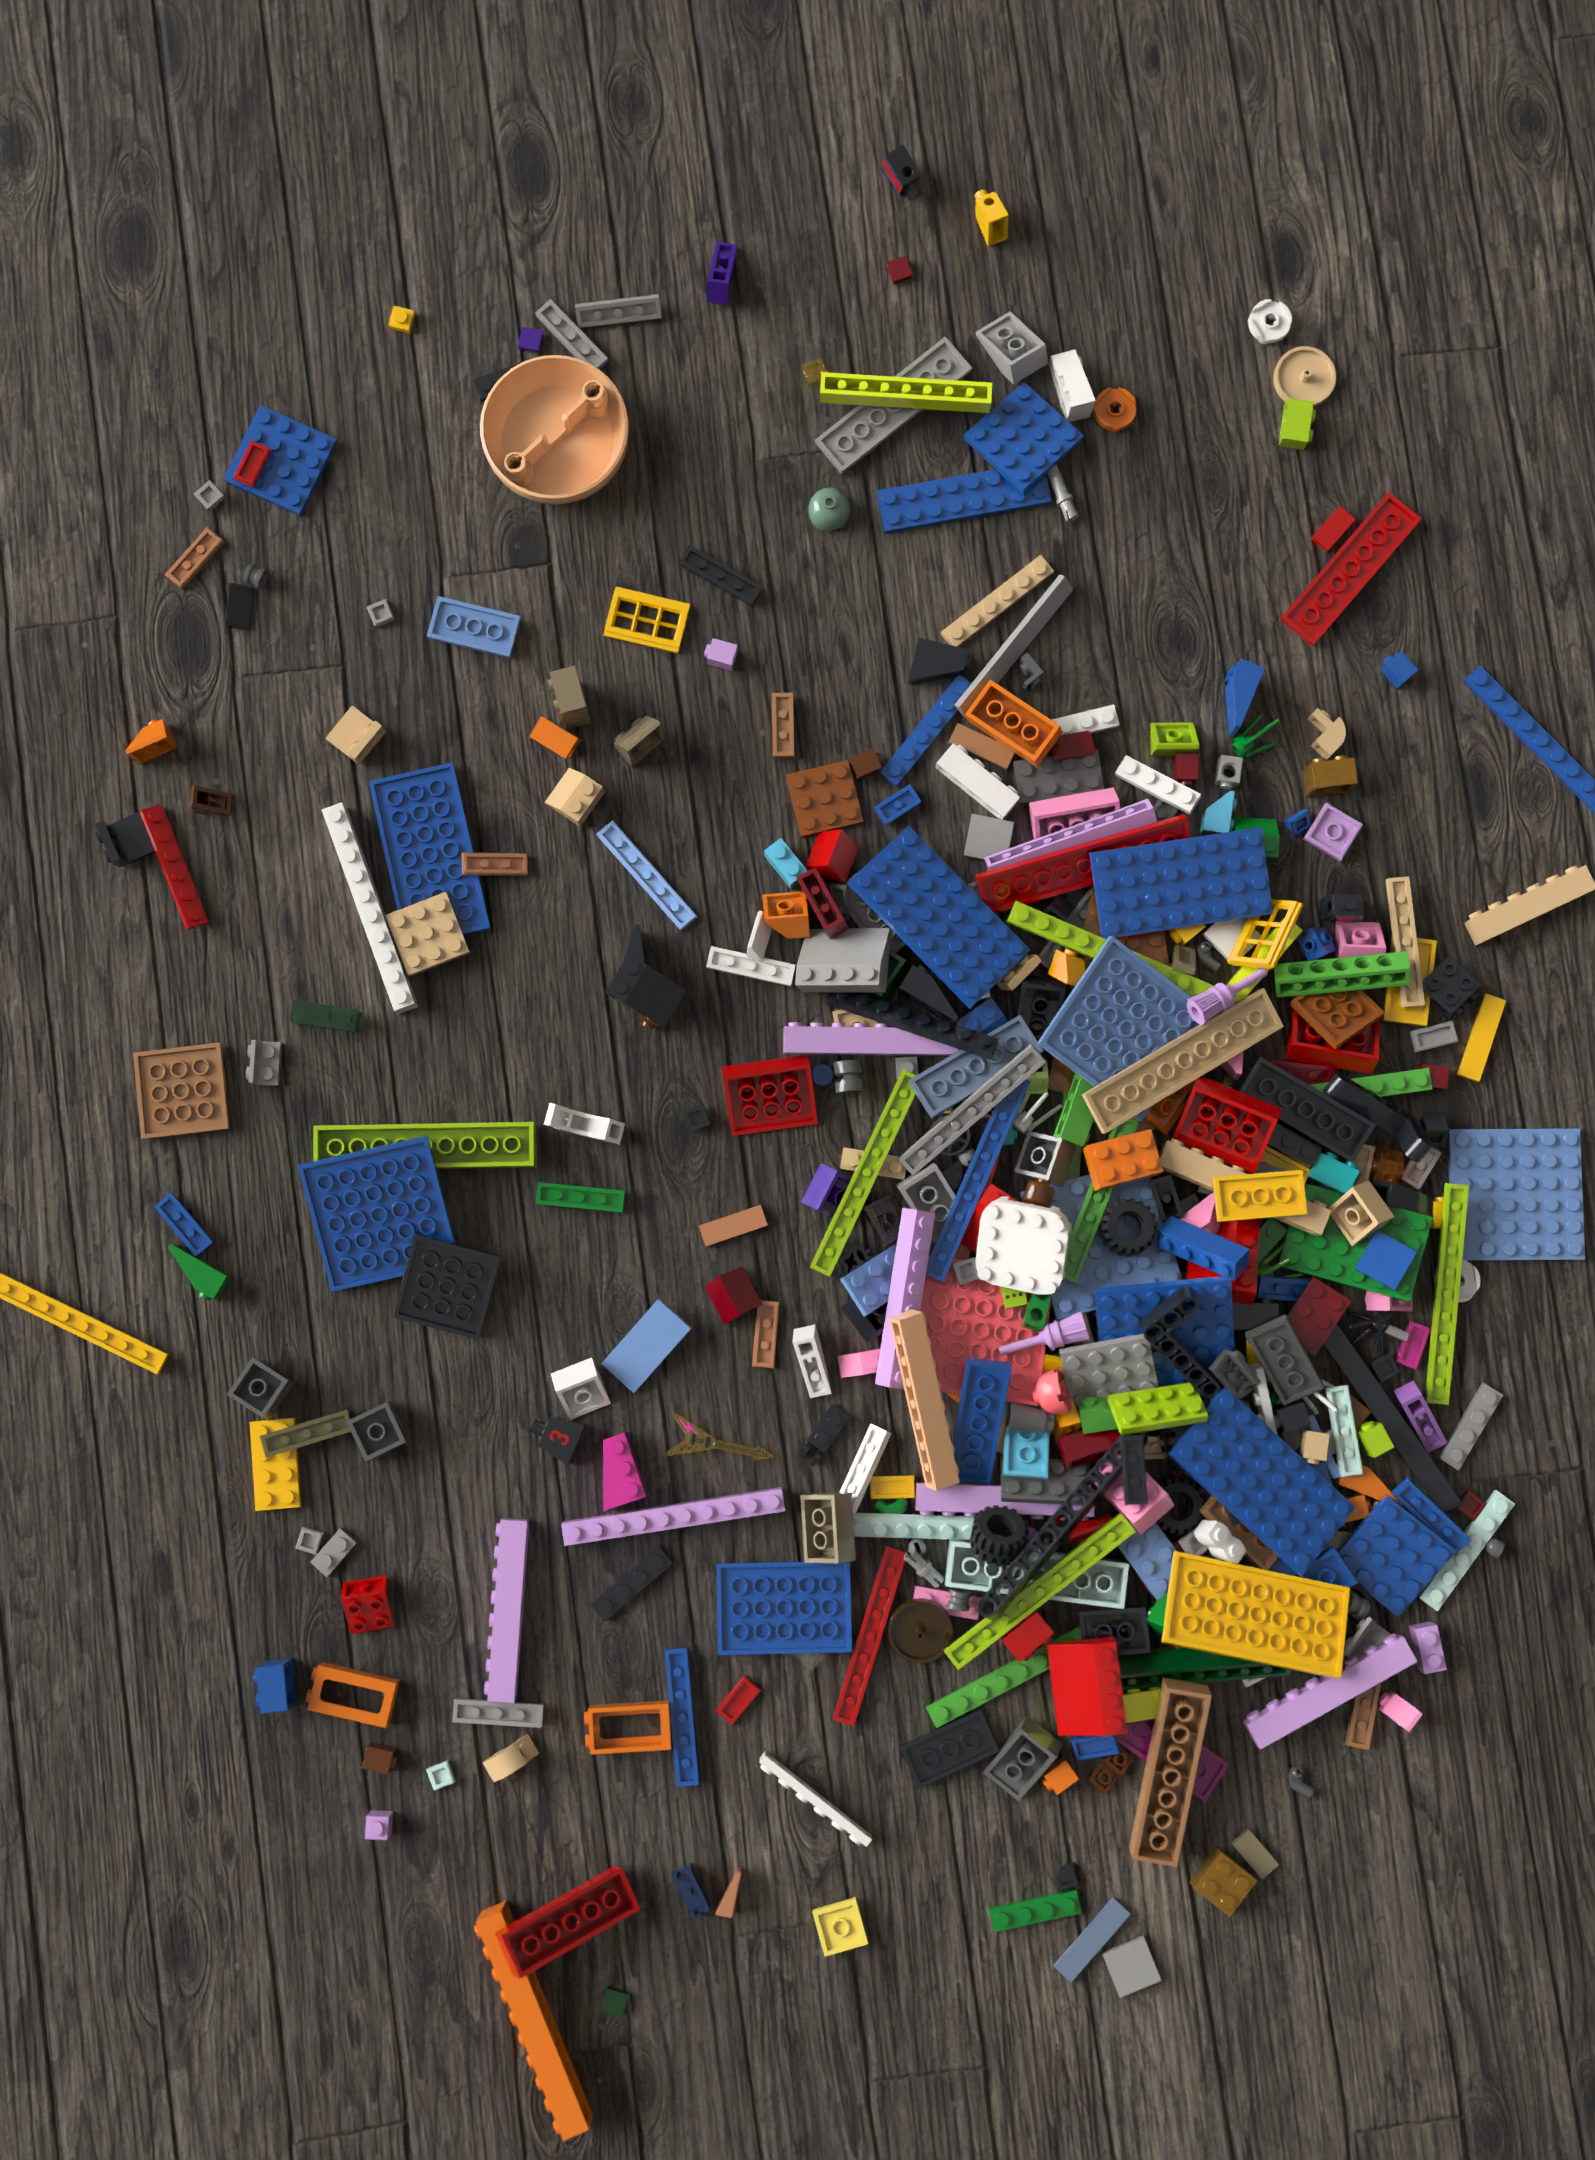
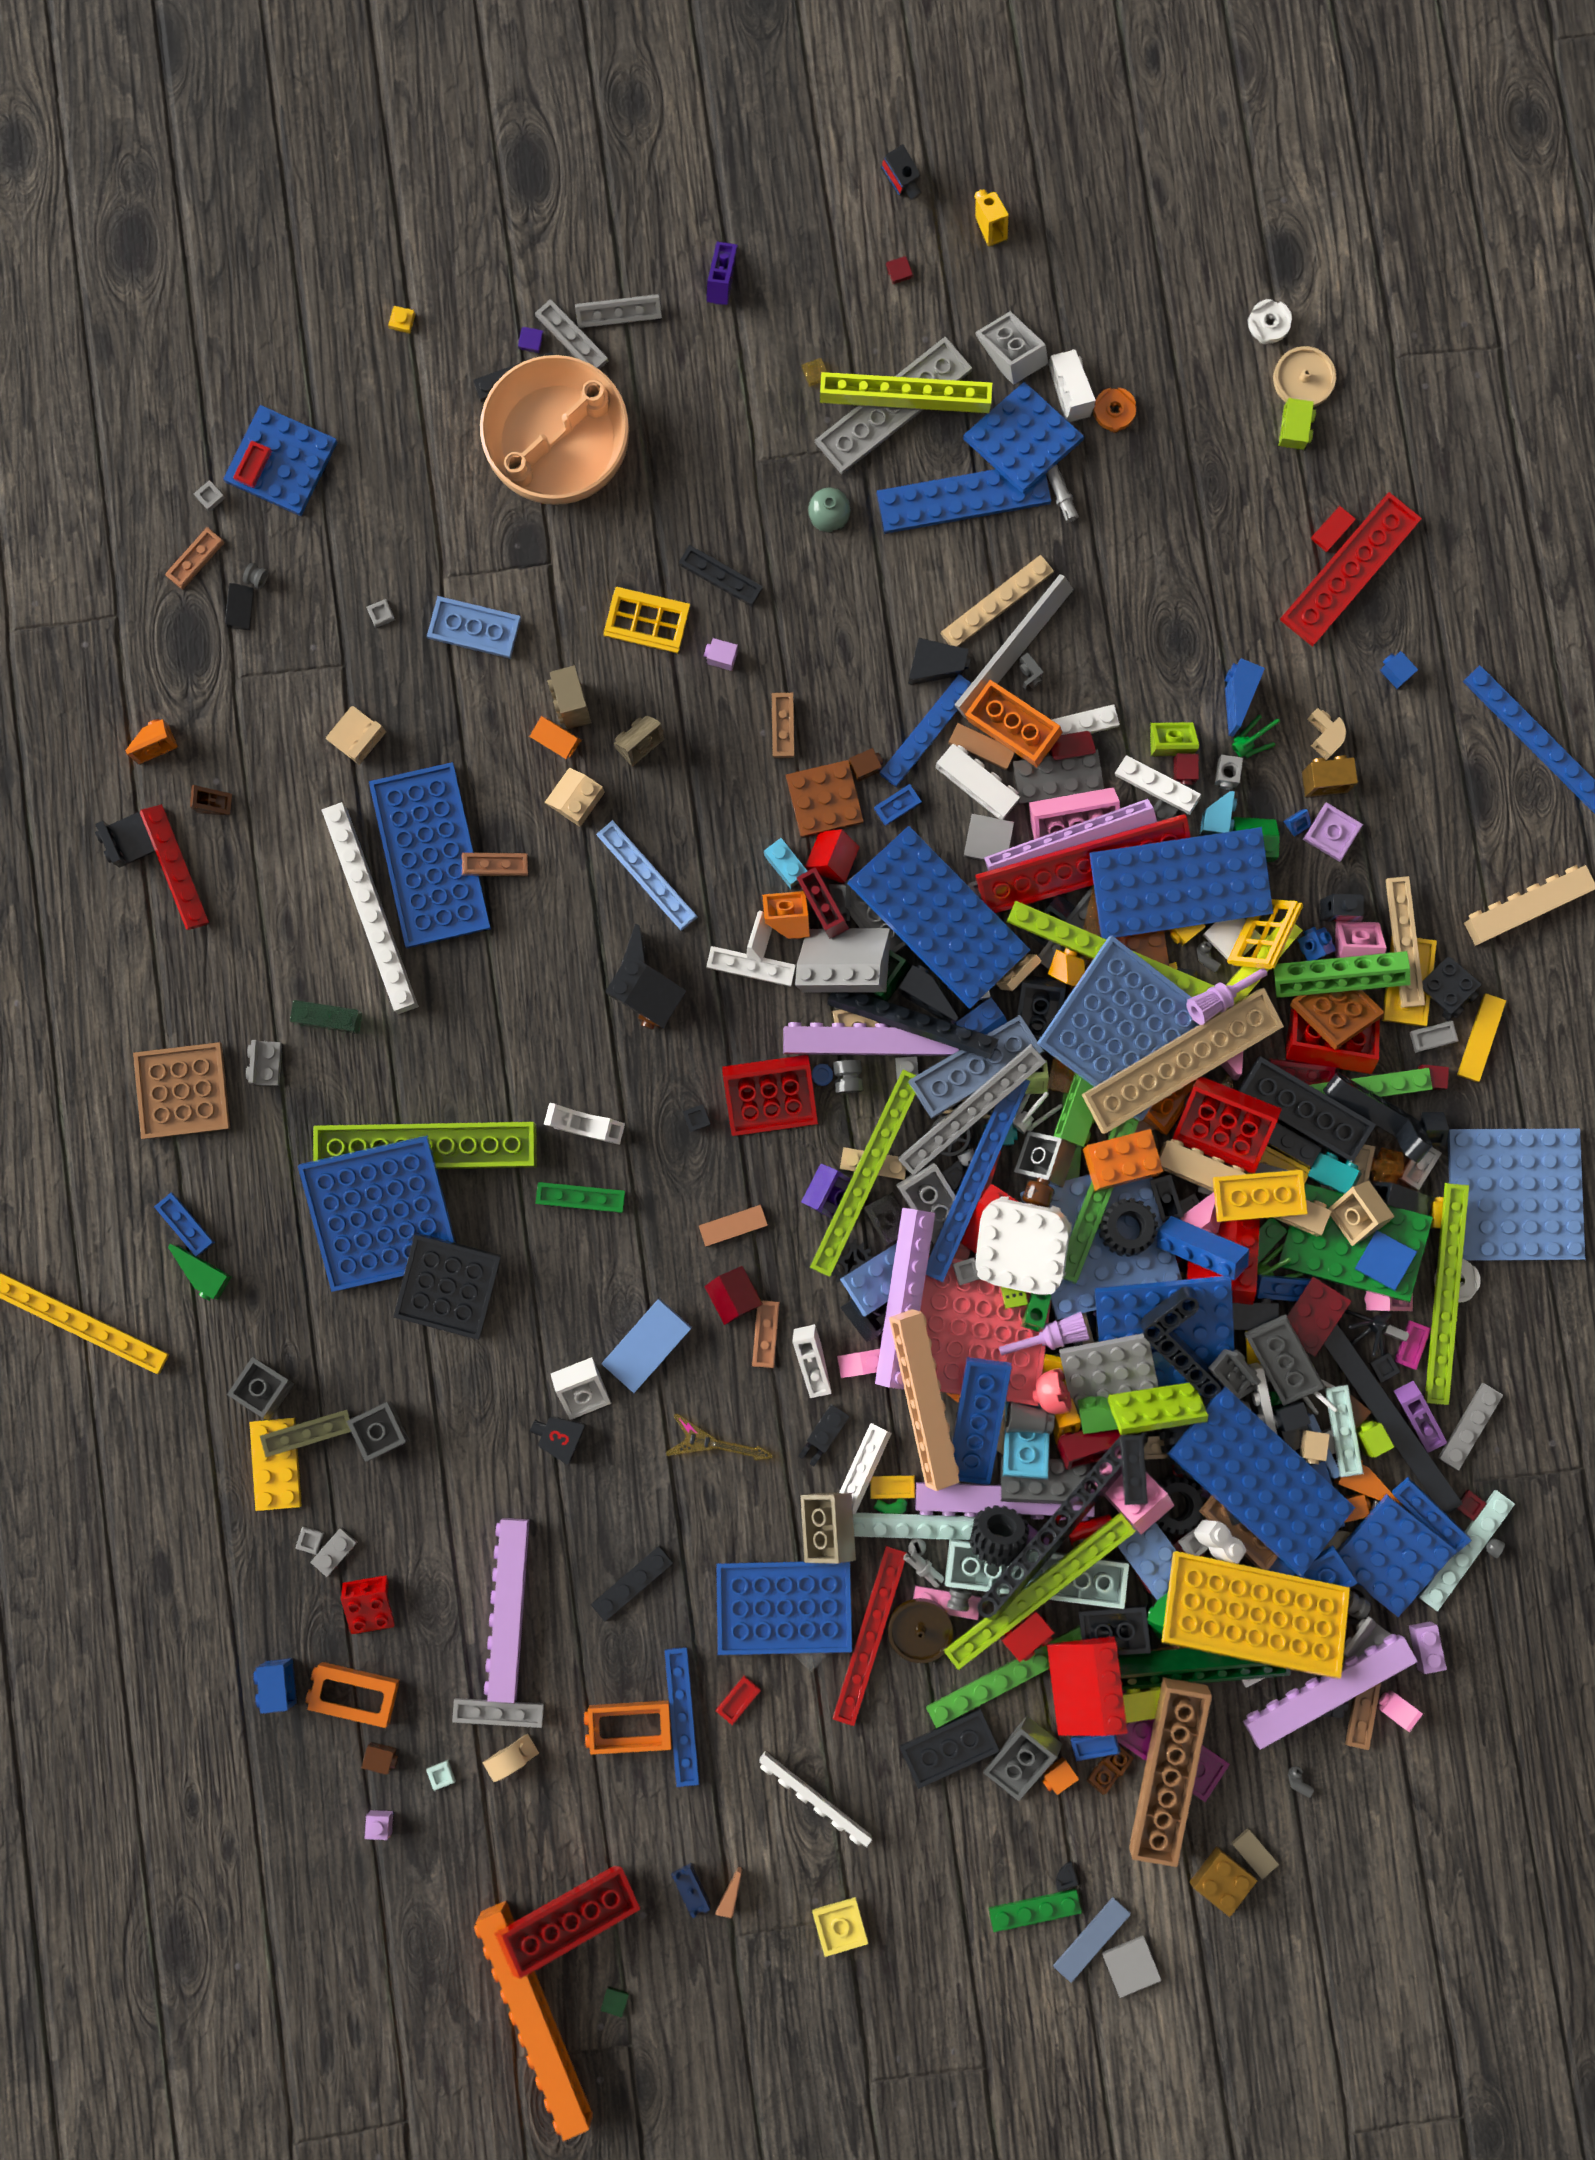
(427, 934): tan plate -> none
(620, 1473): dark pink wedge -> none
(673, 1516): lavender brick -> none
(1184, 959): dark tan tile -> none

